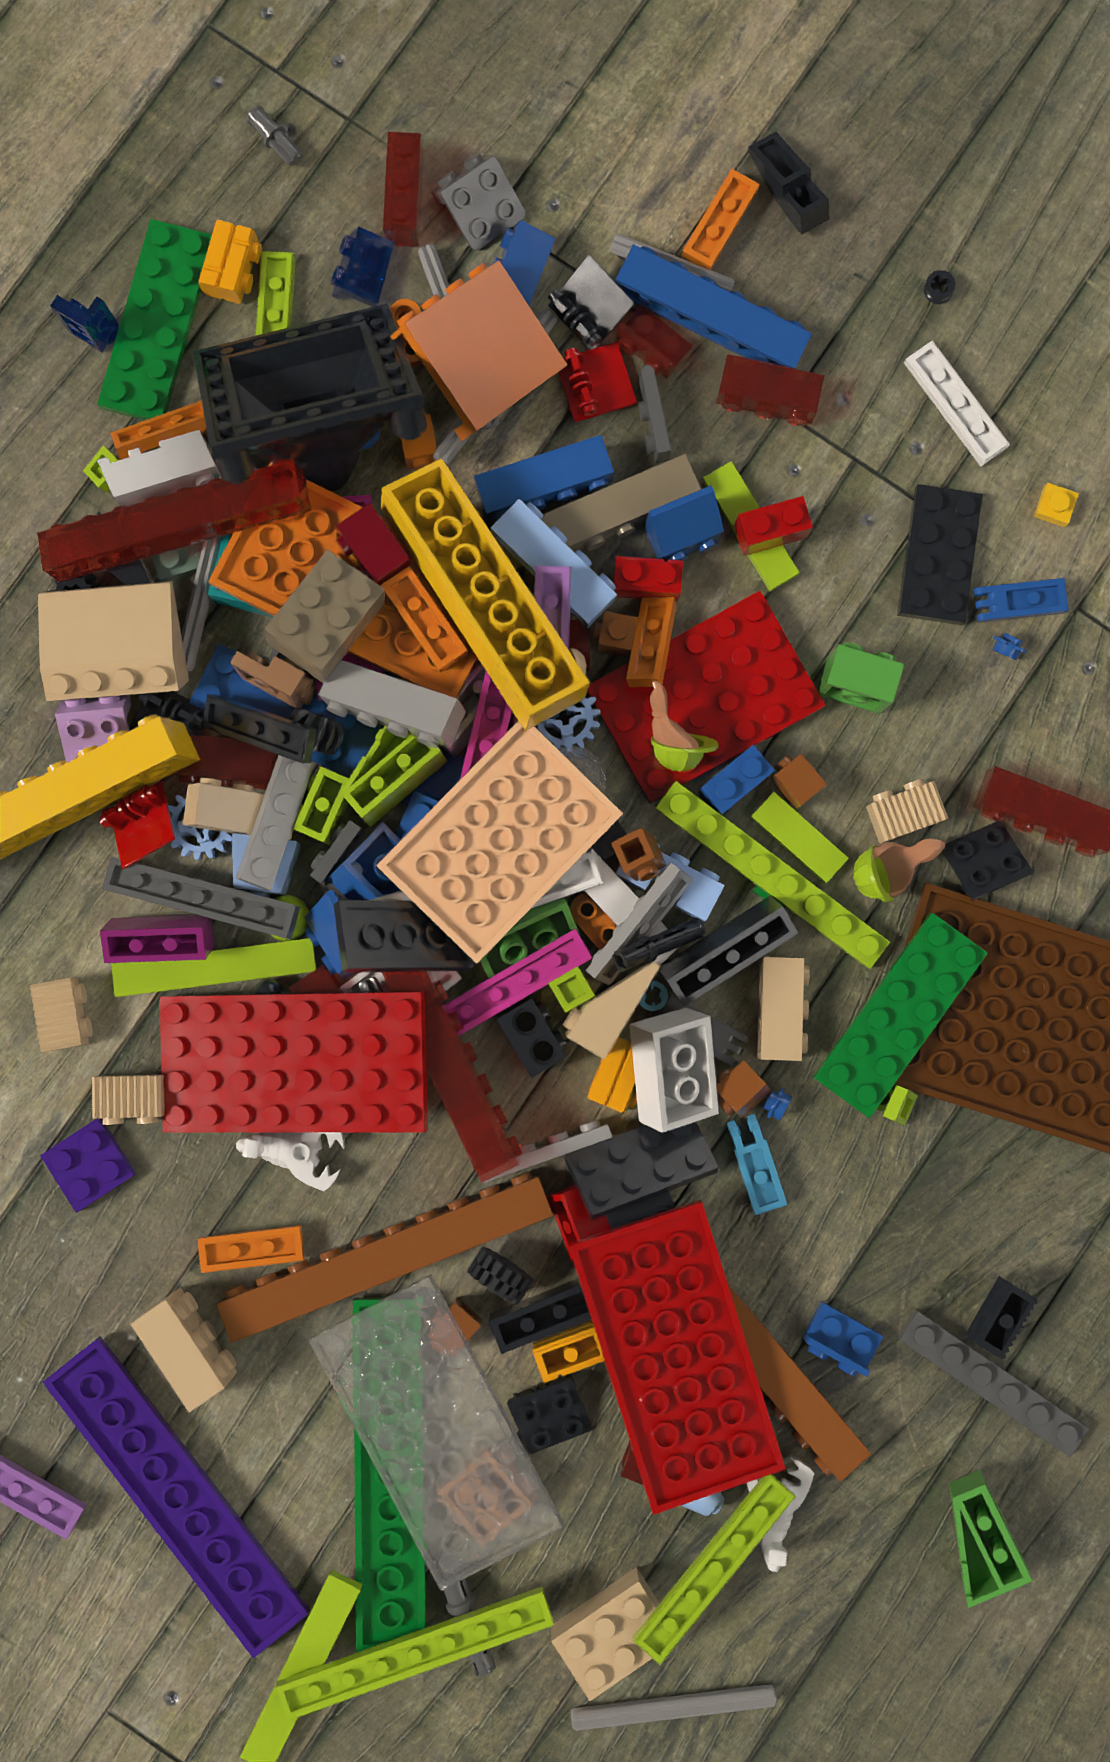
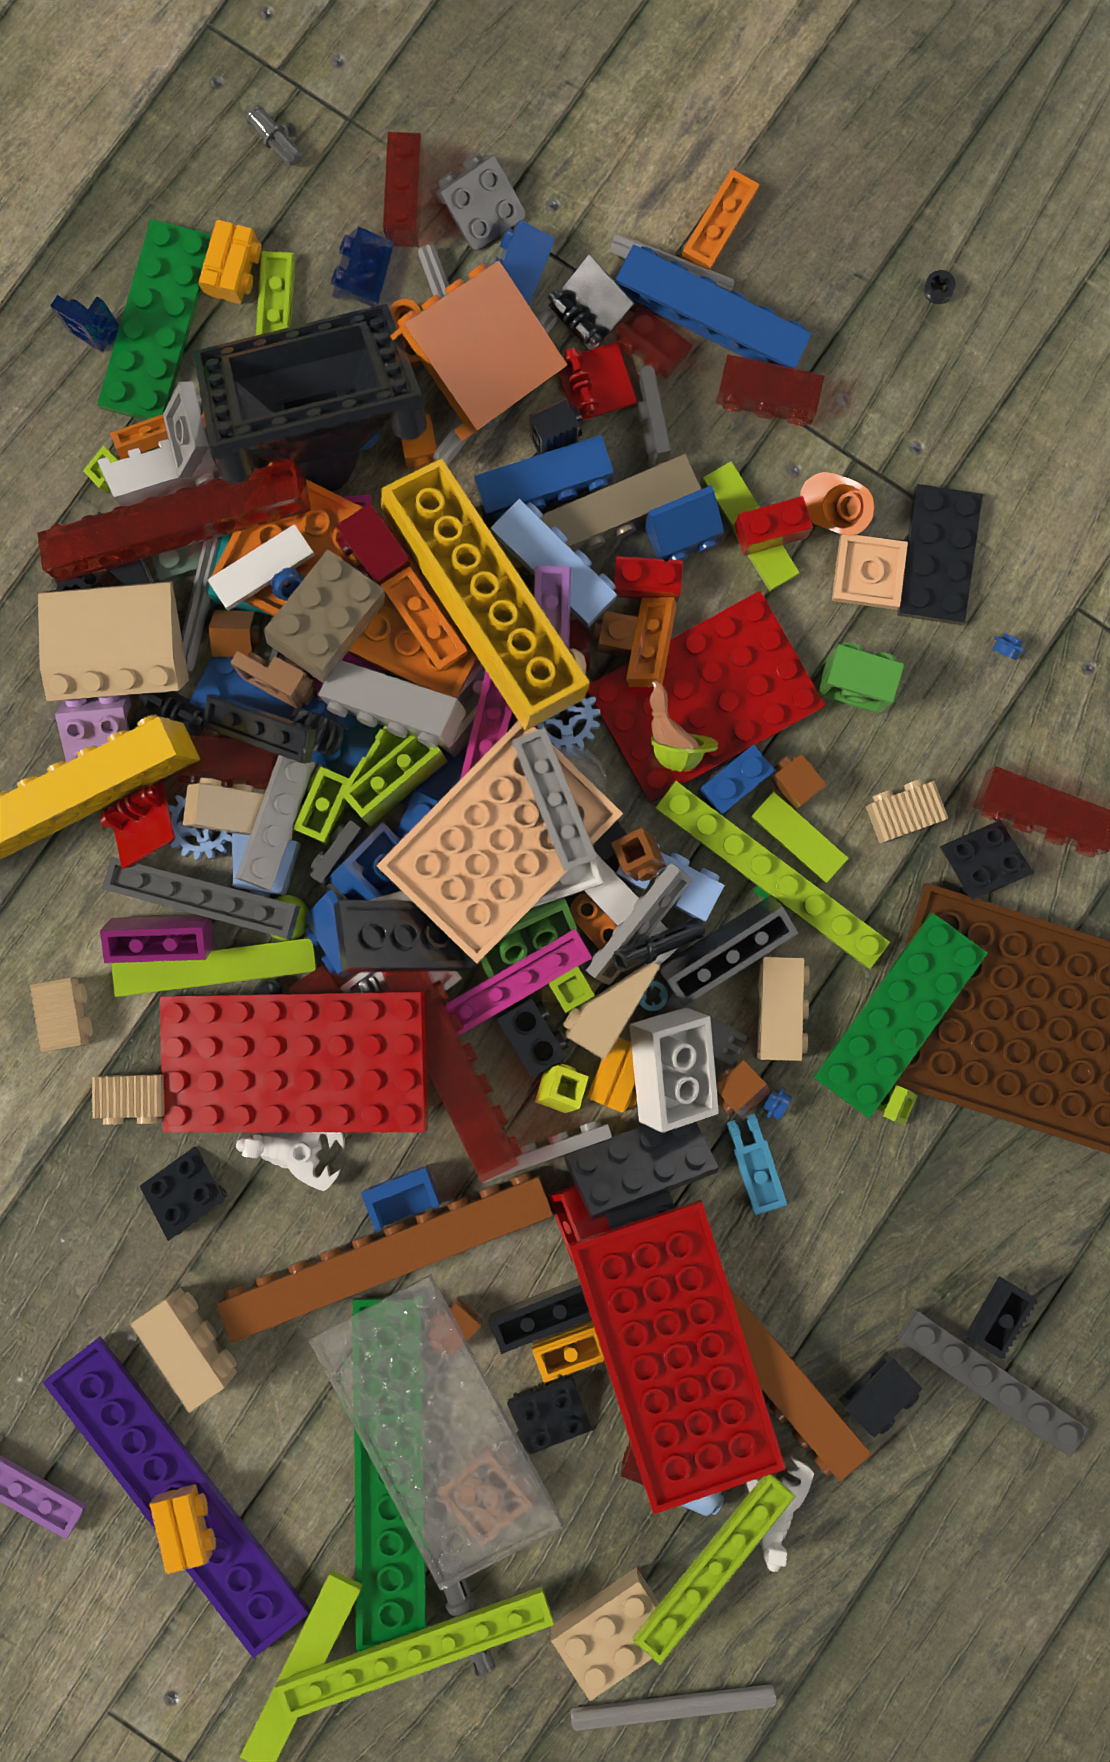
(88, 1164): dark purple plate -> none
(182, 1193): none -> black hinge
(182, 1528): none -> light orange brick
(186, 429): none -> light grey plate
(233, 632): none -> dark orange brick
(251, 1248): orange plate -> none
(259, 566): none -> white tile
(278, 580): none -> blue plate
(401, 1197): none -> blue panel
(500, 1275): black tyre -> none
(554, 799): none -> light grey plate
(555, 426): none -> black brick
(561, 1088): none -> neon yellow brick
(790, 182): black slope -> none
(838, 503): none -> orange piece
(841, 1338): blue bracket -> none
(869, 571): none -> light nougat plate
(881, 1395): none -> black brick
(889, 868): piece -> none
(956, 403): white tile -> none
(986, 1546): bright green wedge -> none
(1022, 600): blue hinge -> none
(1056, 505): yellow plate -> none

